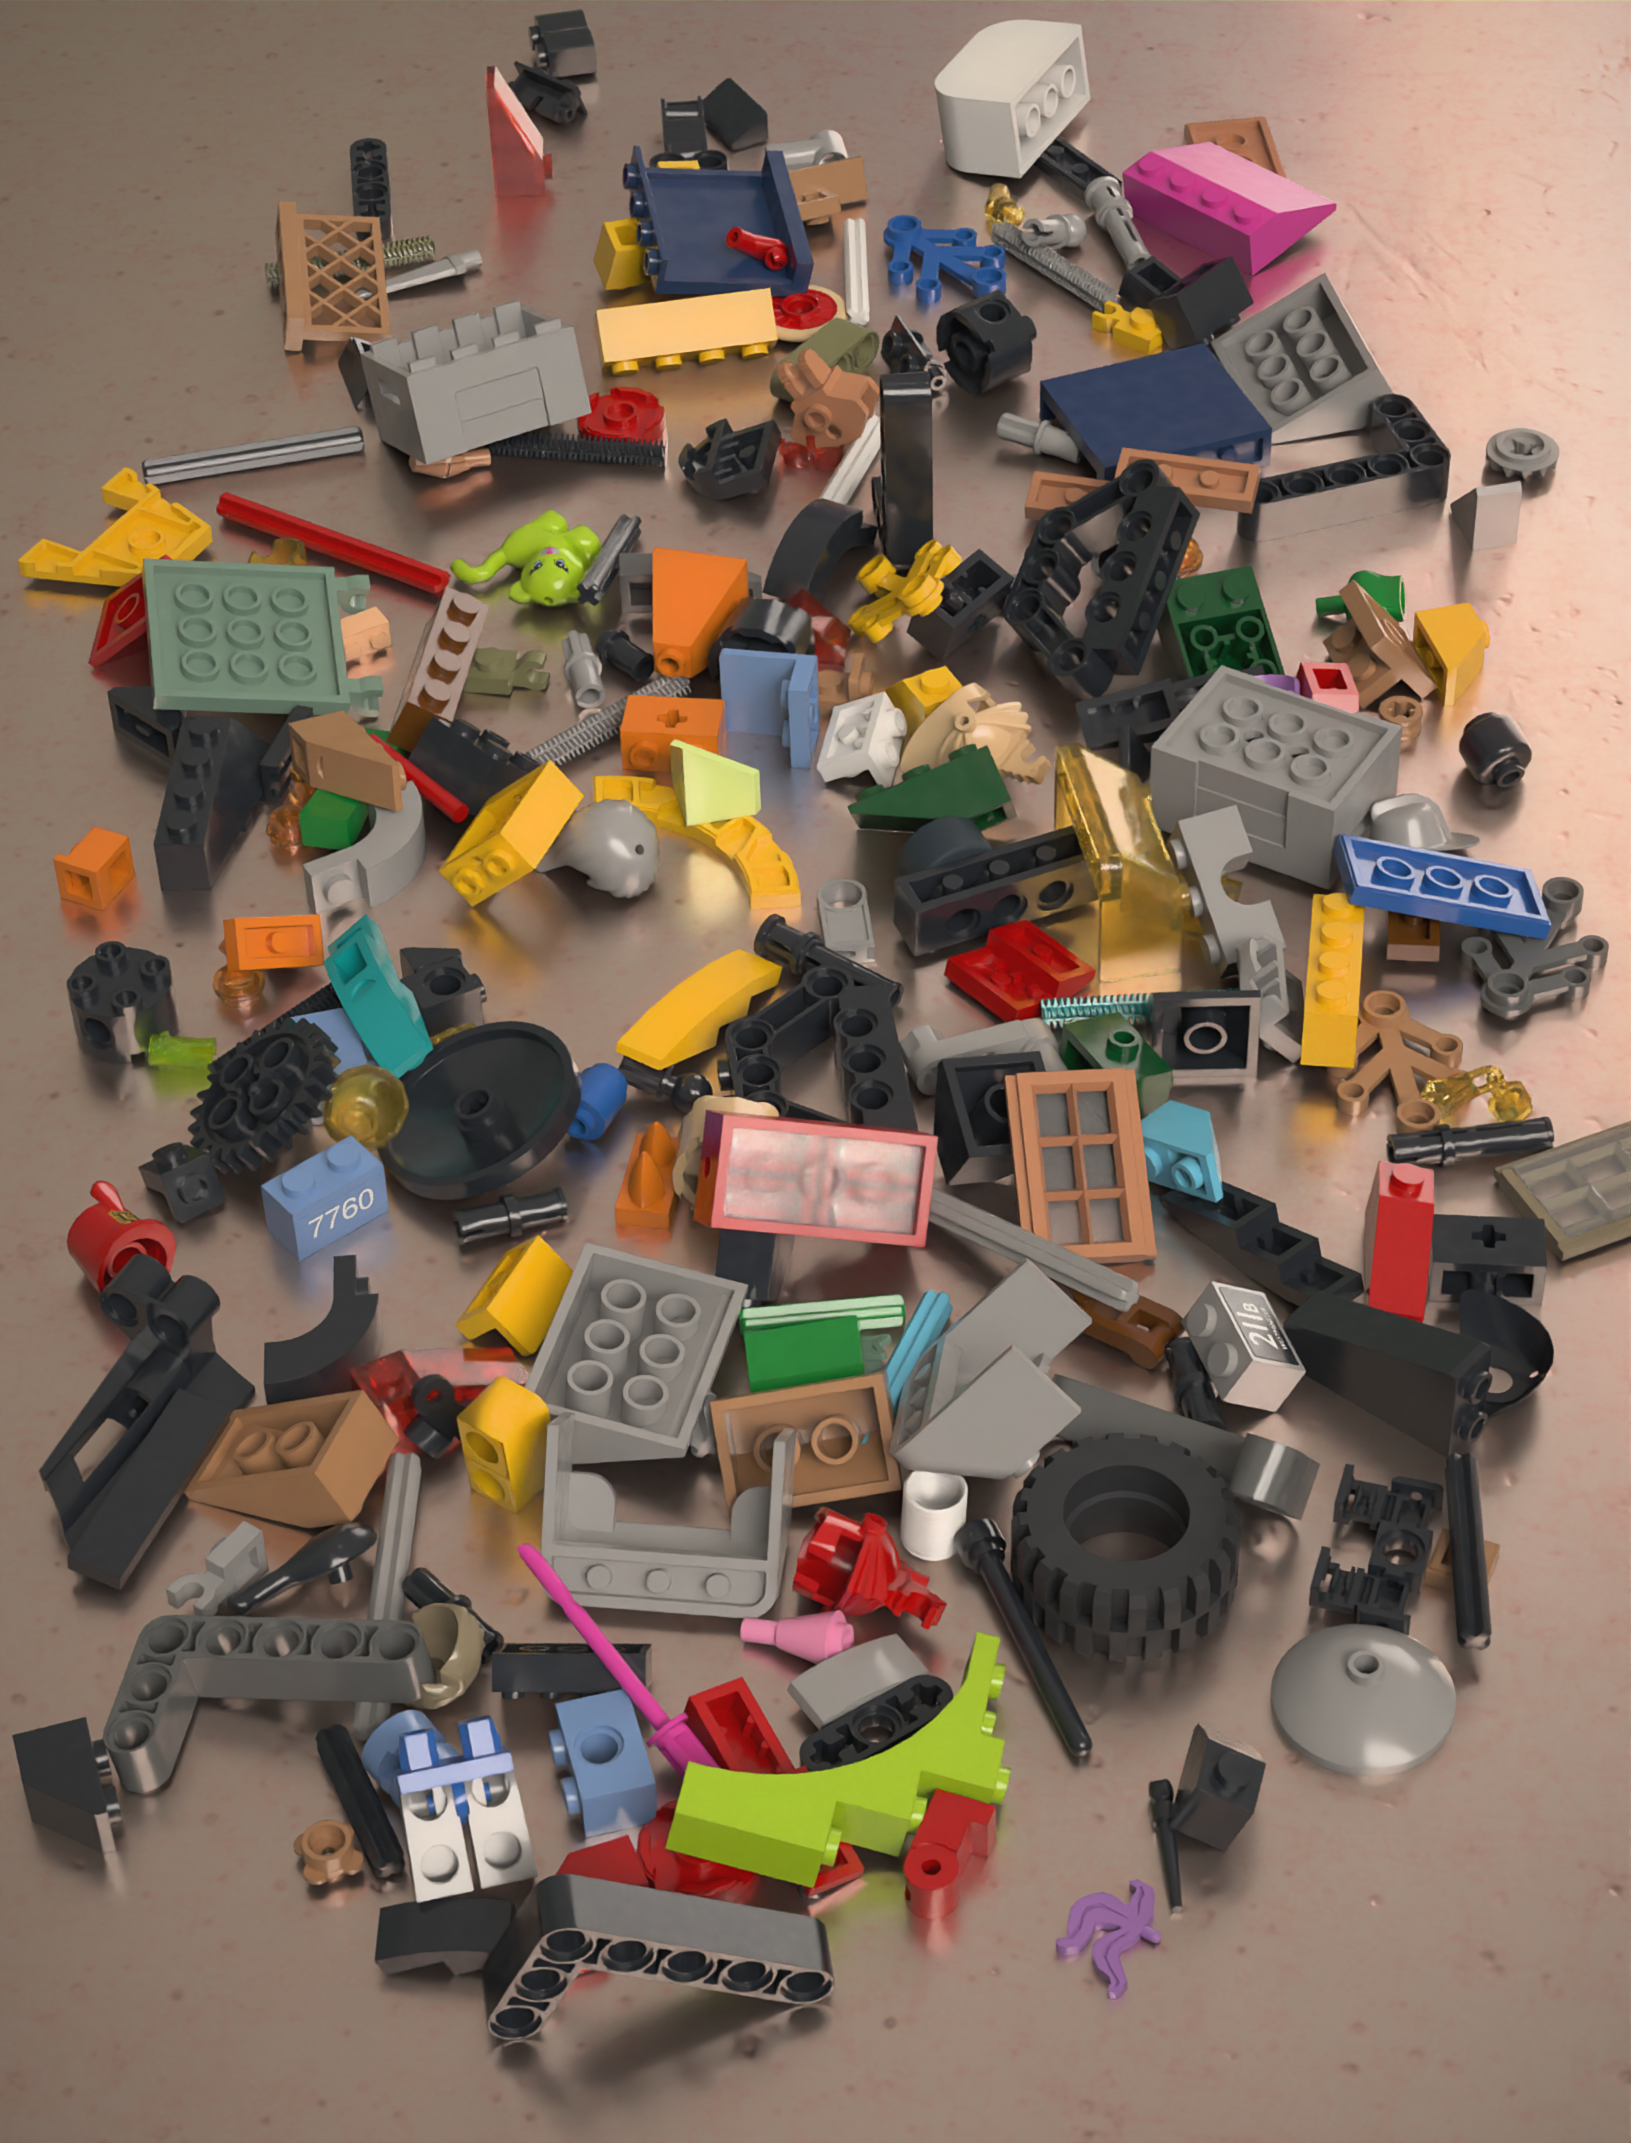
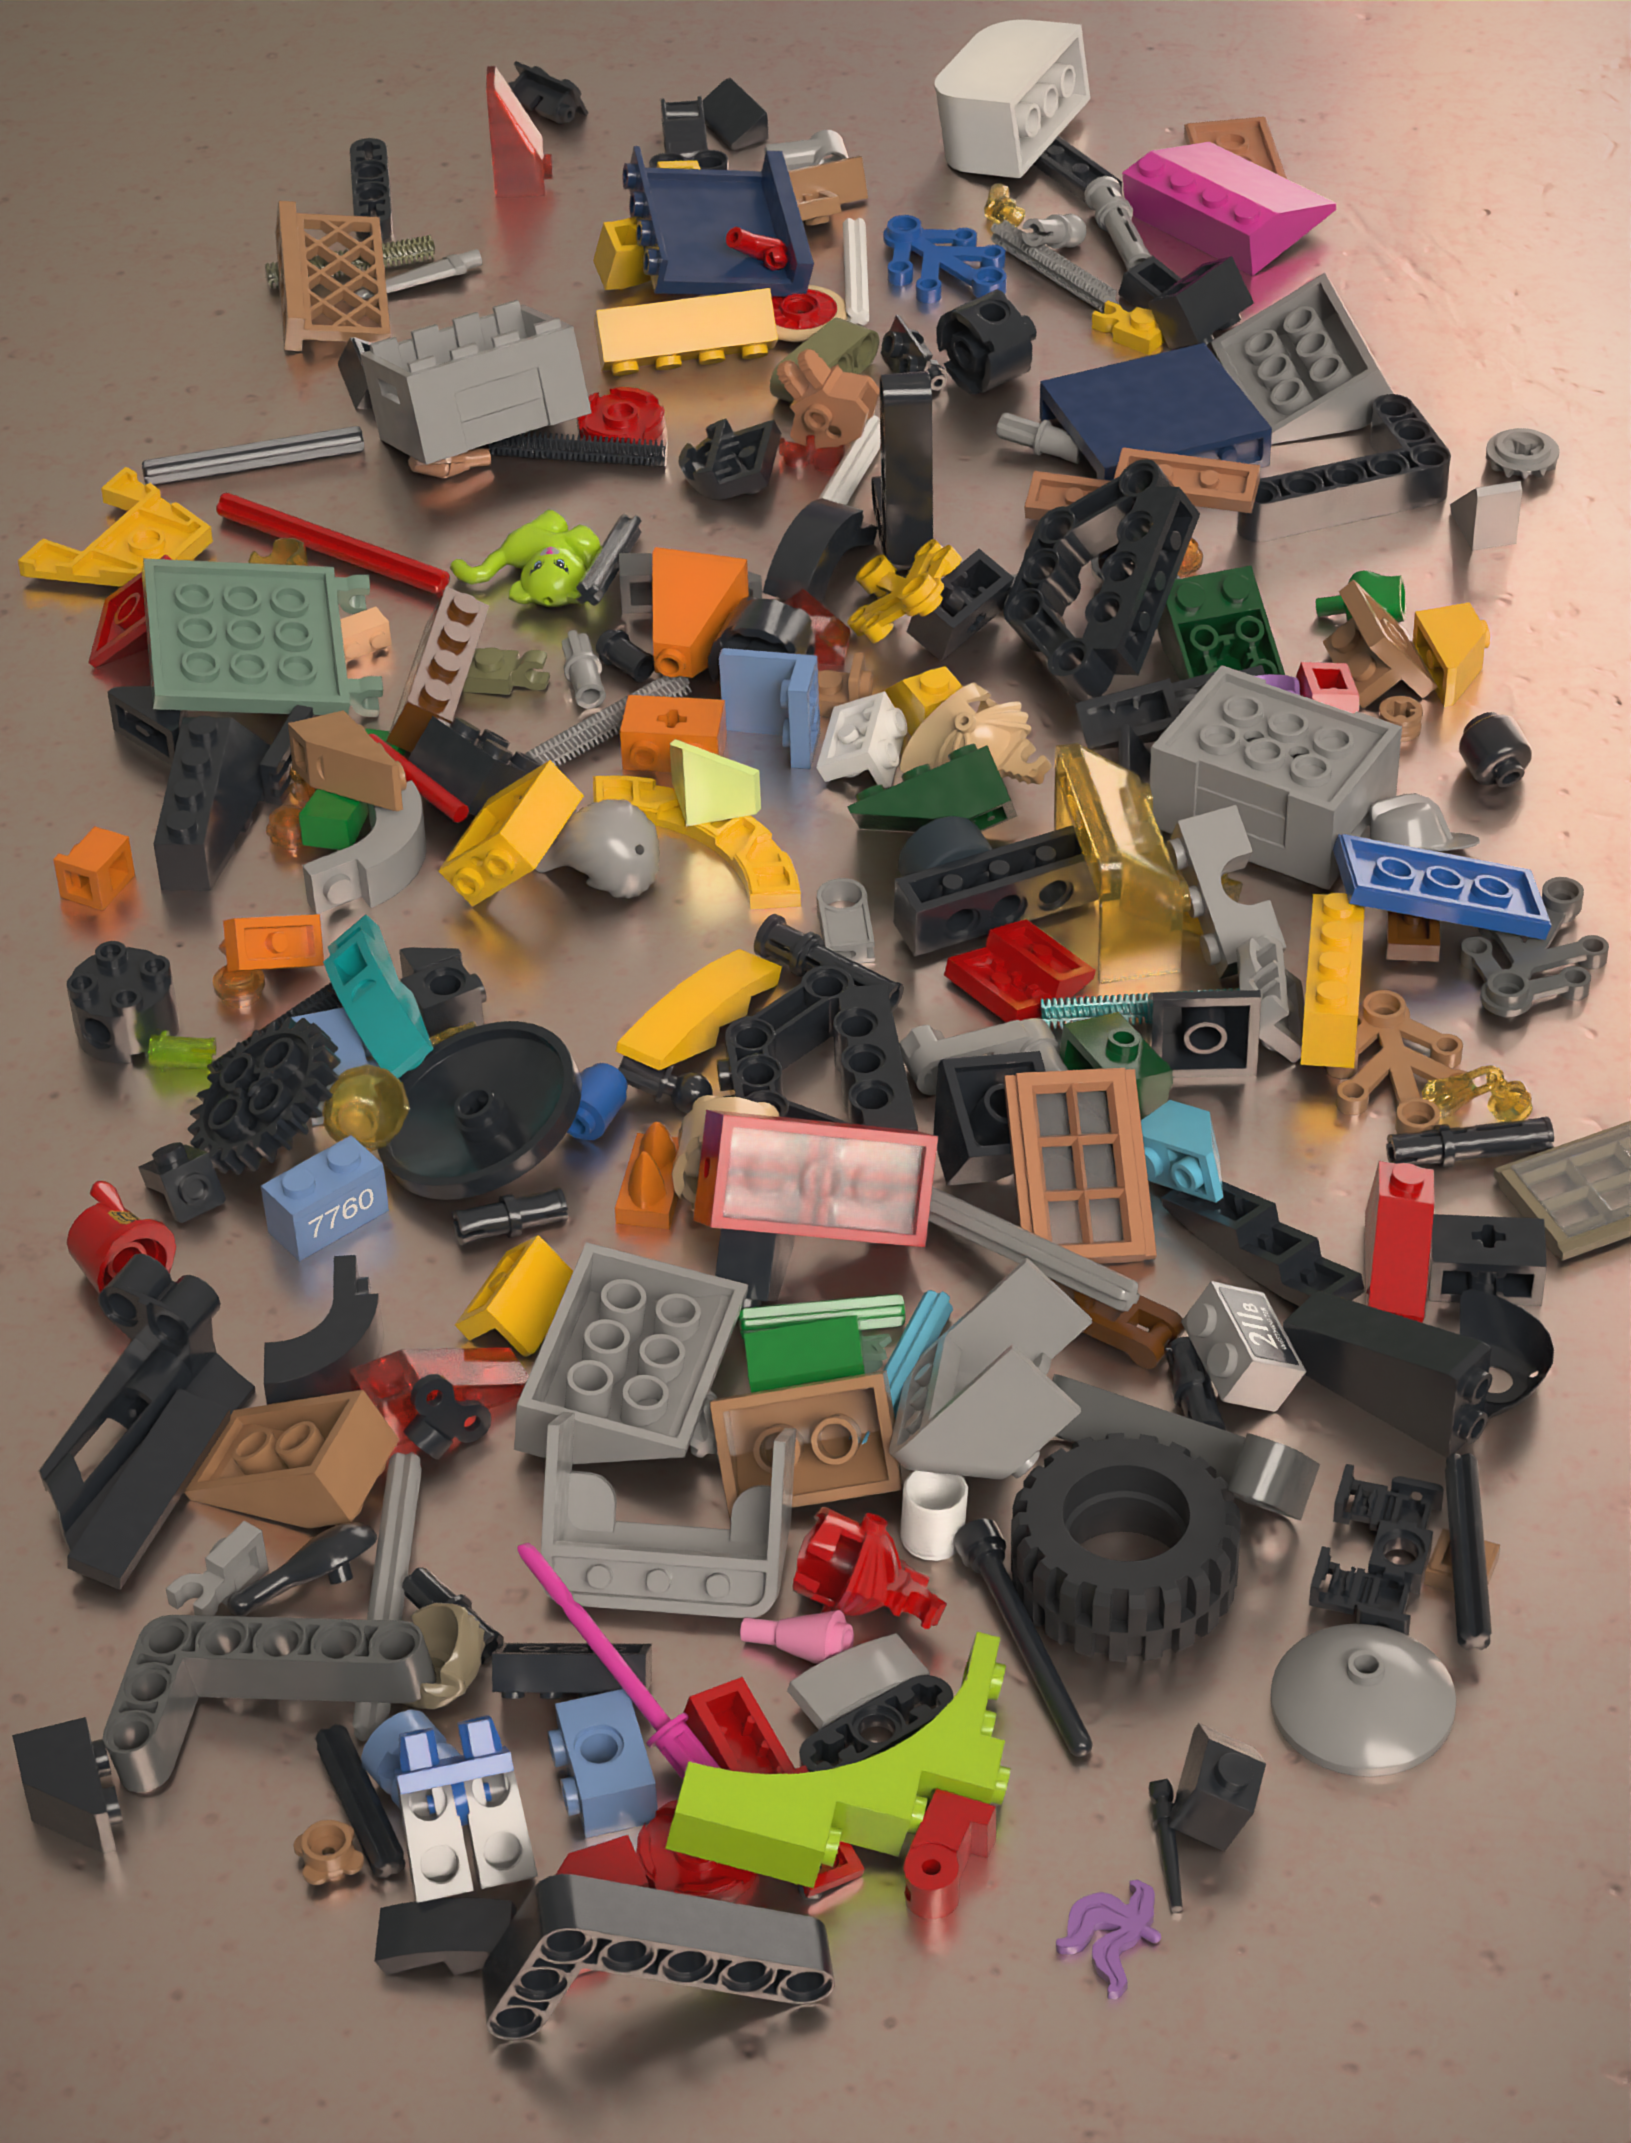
(505, 1443): yellow piece -> none
(563, 43): black brick -> none

